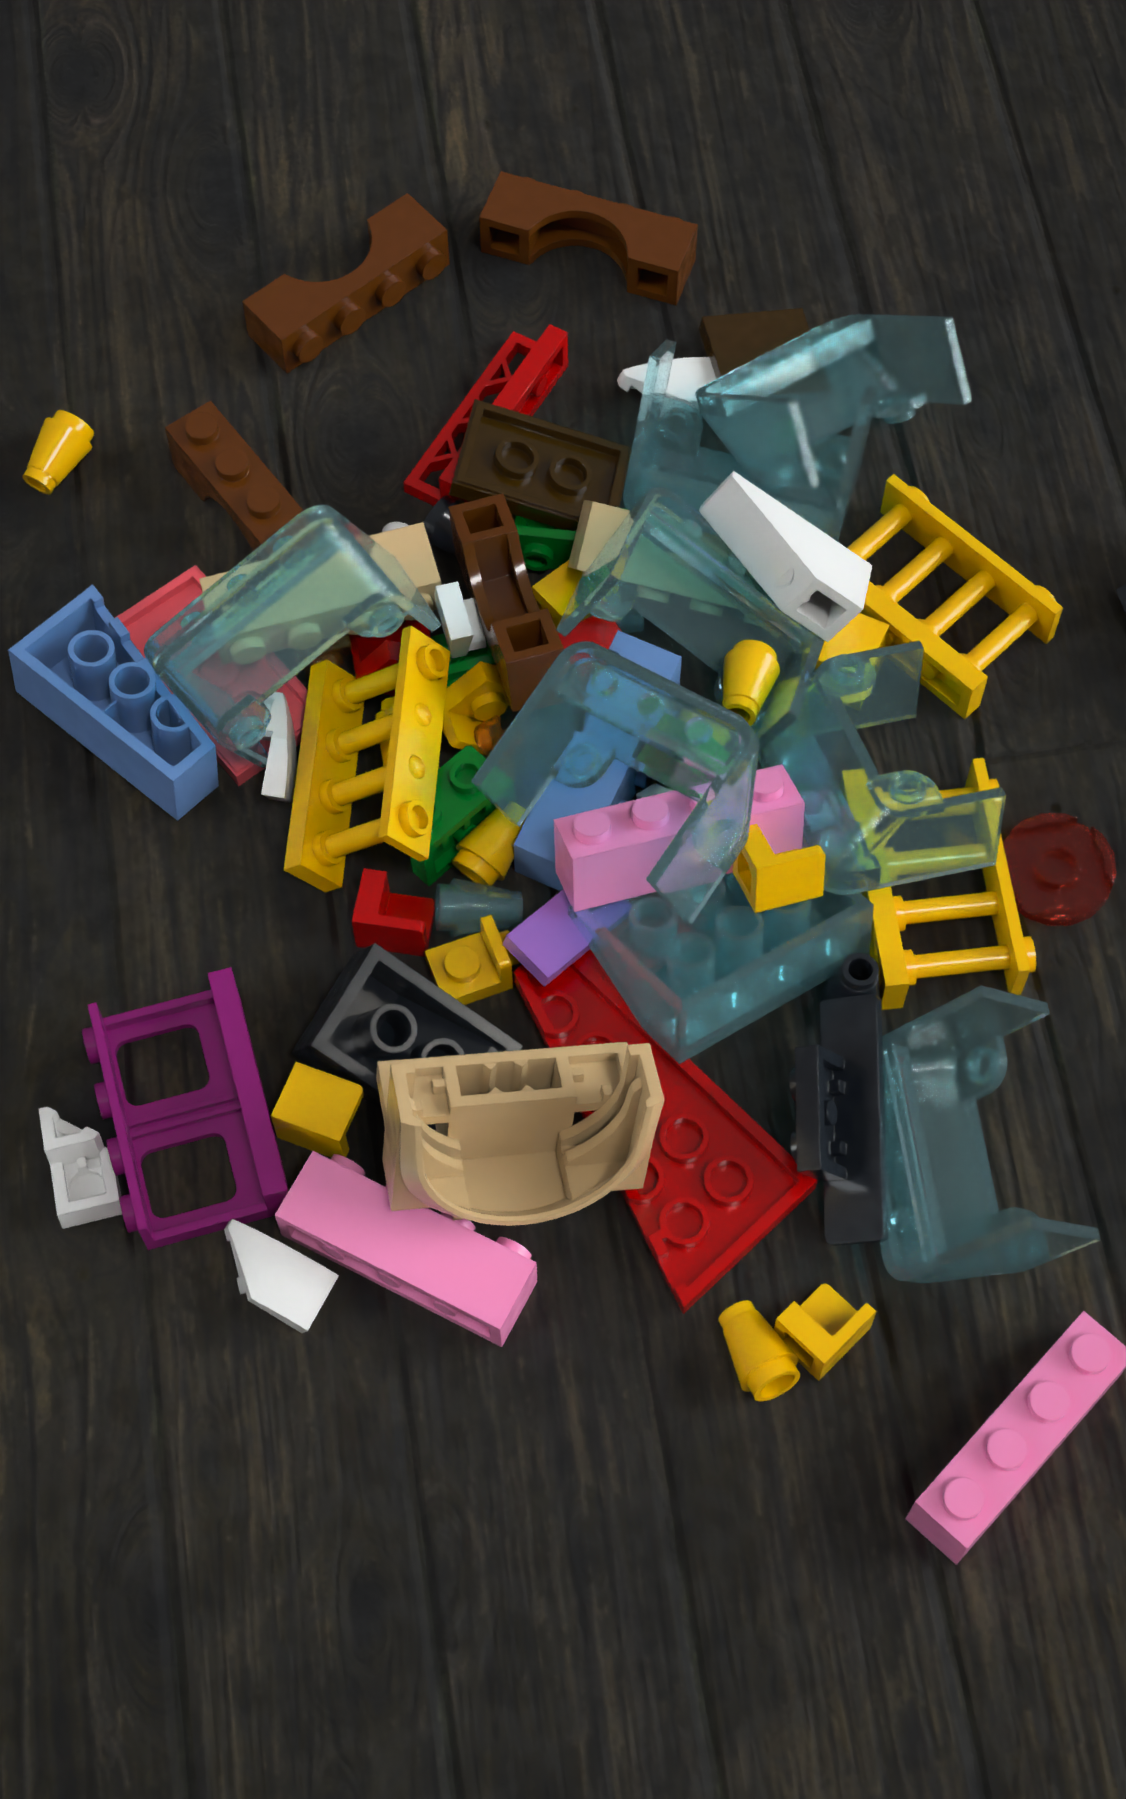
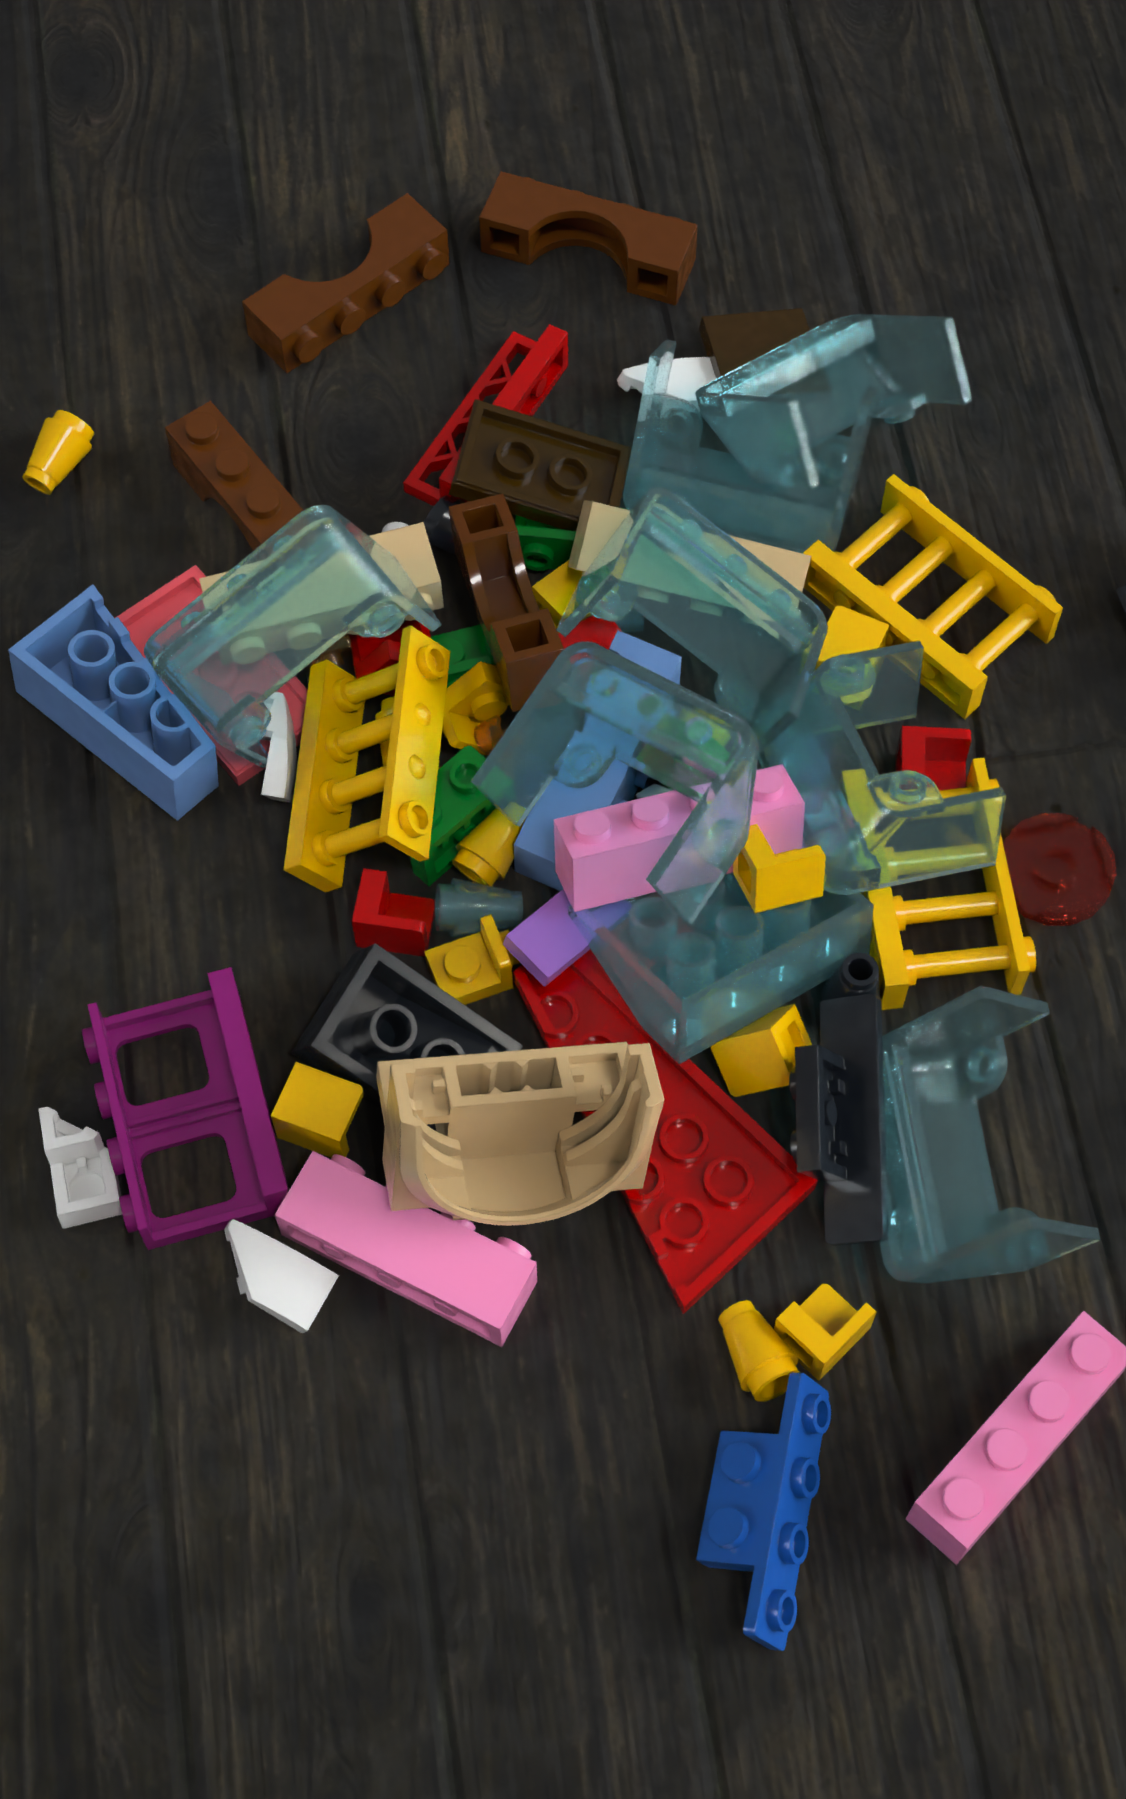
(459, 620): white slope -> none
(748, 677): yellow cone -> none
(761, 1052): none -> yellow panel
(763, 1505): none -> blue bracket
(789, 557): white slope -> none
(935, 753): none -> red panel

